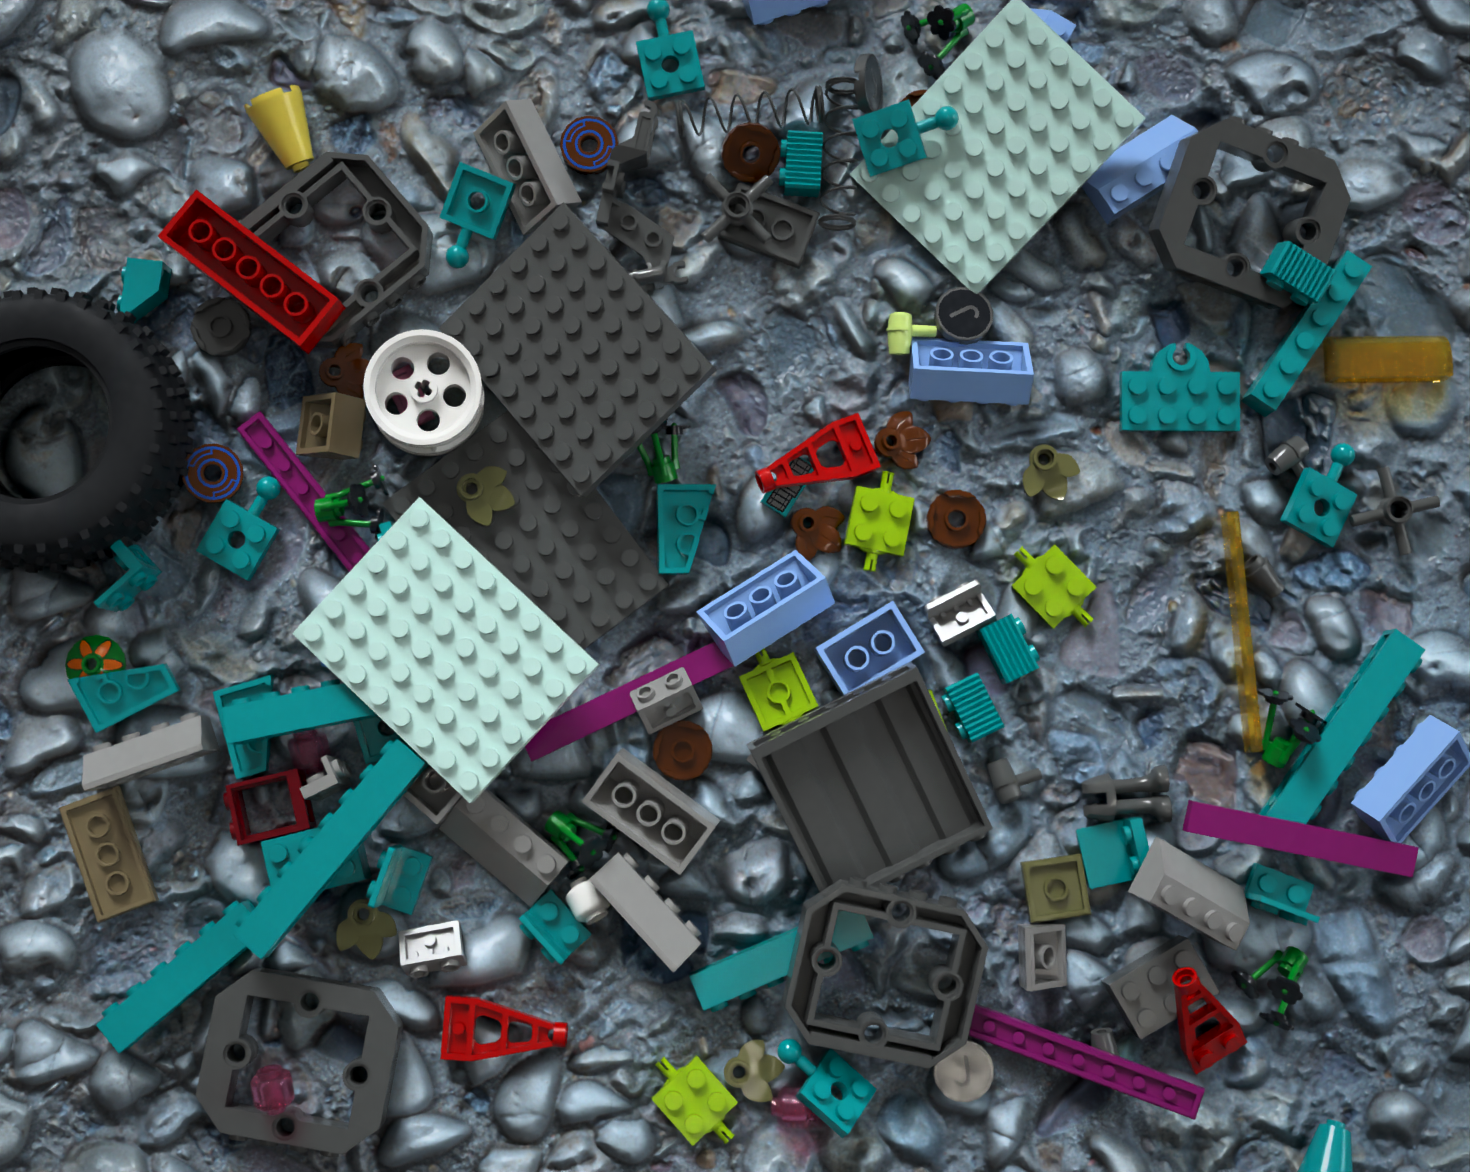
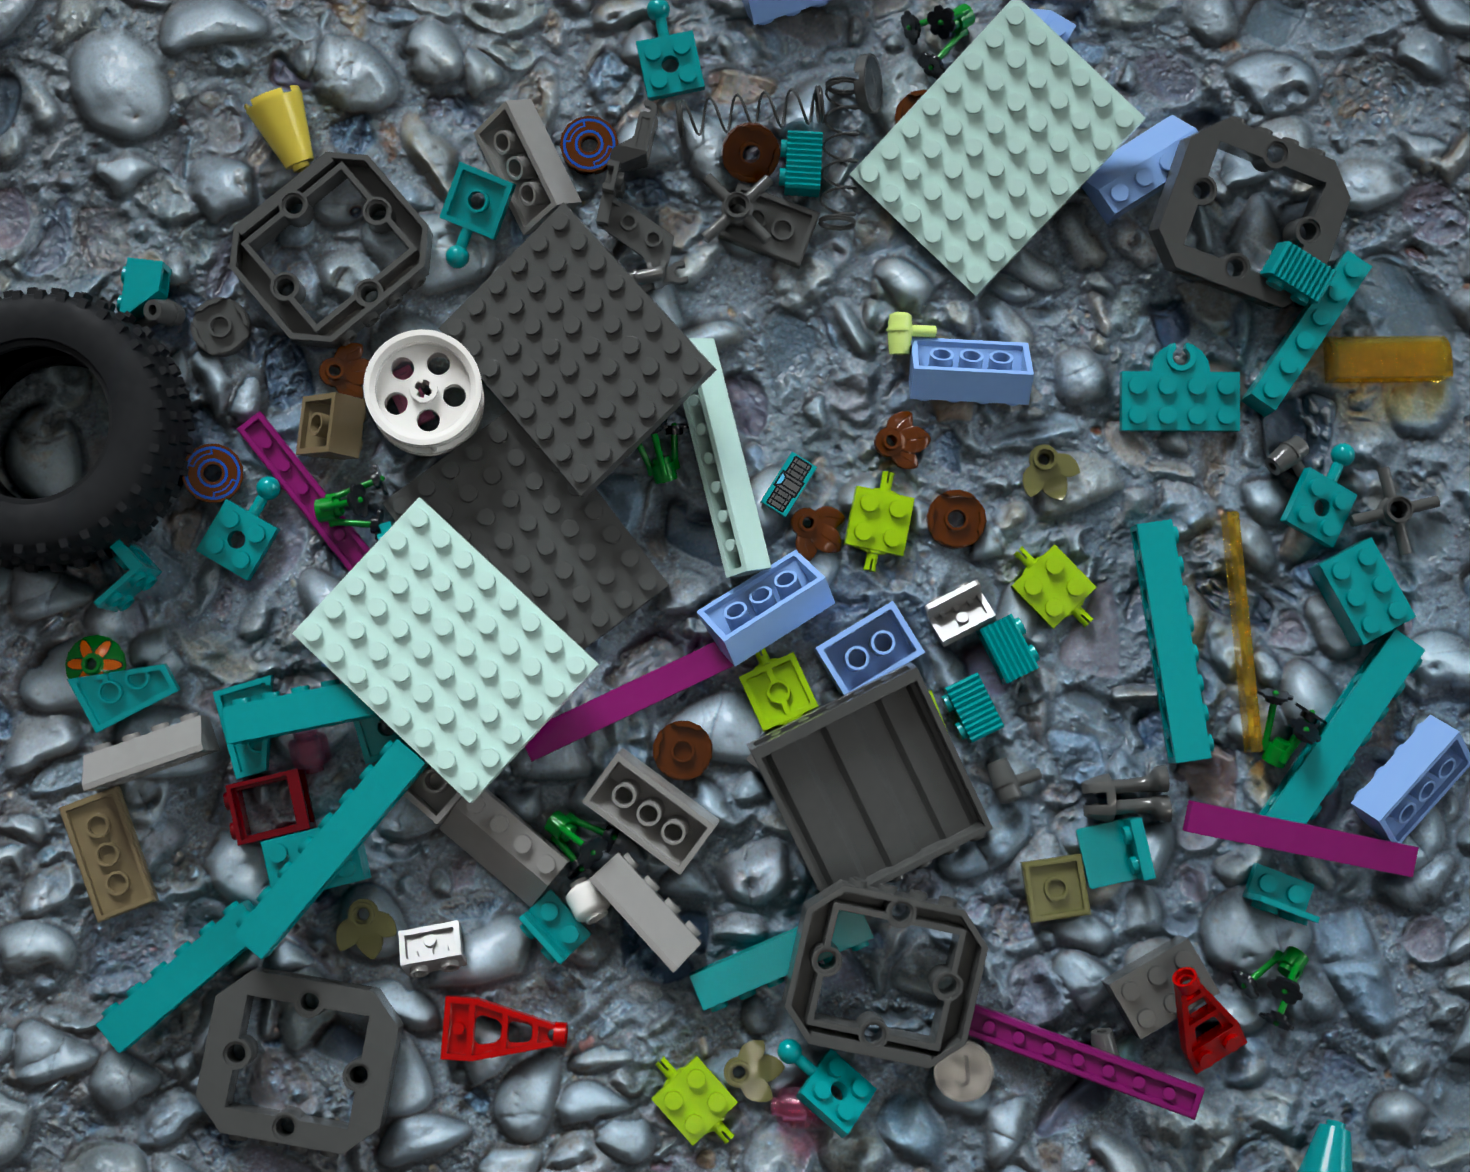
(162, 312): none -> dark grey piece
(252, 271): red brick -> none
(272, 1089): clear pink head -> none
(323, 786): light grey bracket -> none
(399, 879): teal bracket -> none
(489, 496): olive plate -> none
(666, 700): light grey bracket -> none
(680, 520): teal wing -> none
(725, 472): none -> light aqua brick
(854, 447): red plate -> none
(901, 120): teal plate -> none
(963, 315): black tile -> none
(1042, 956): light grey slope -> none
(1171, 641): none -> teal brick
(1192, 894): light grey slope -> none
(1261, 574): dark grey cone -> none
(1361, 592): none -> teal brick

